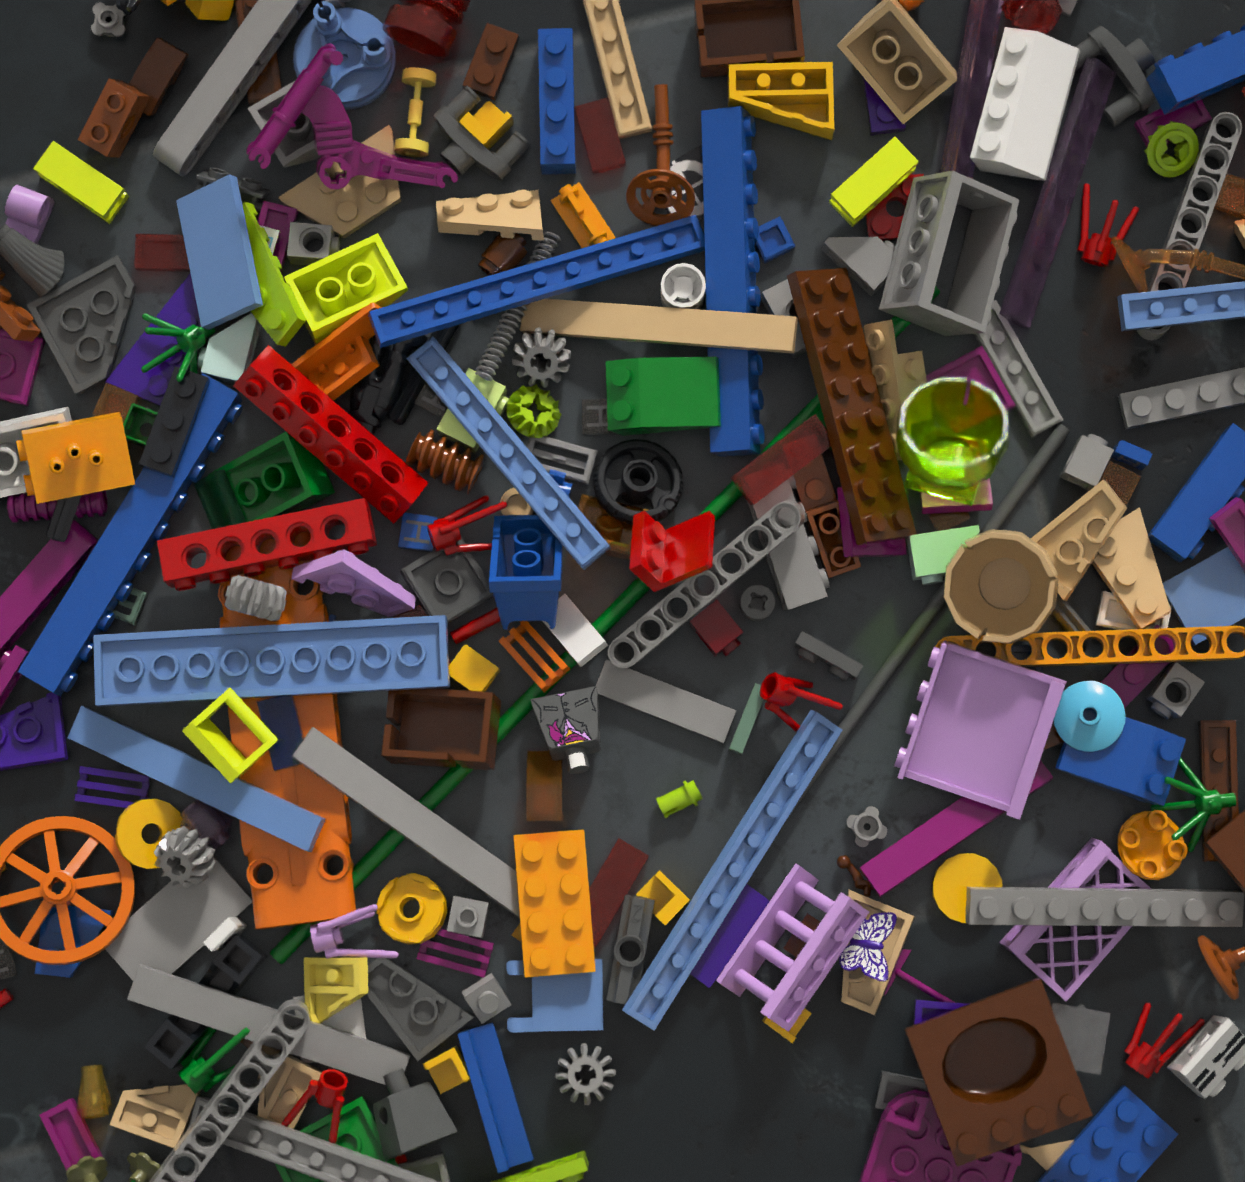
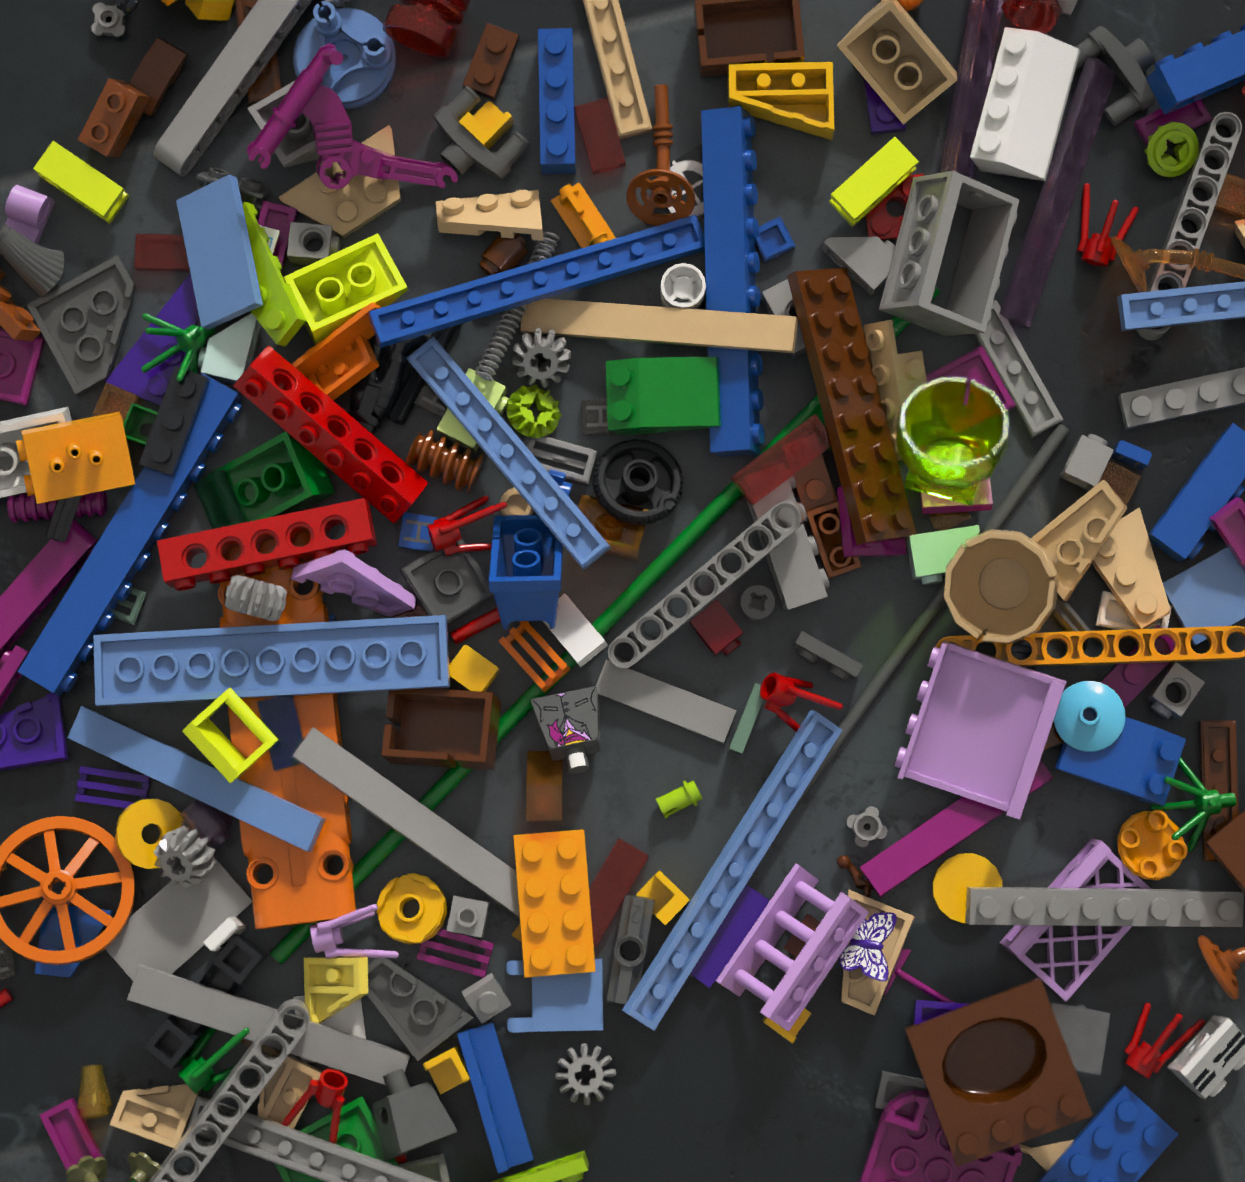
(418, 78): light yellow wheel -> none
(672, 554): red bracket -> none

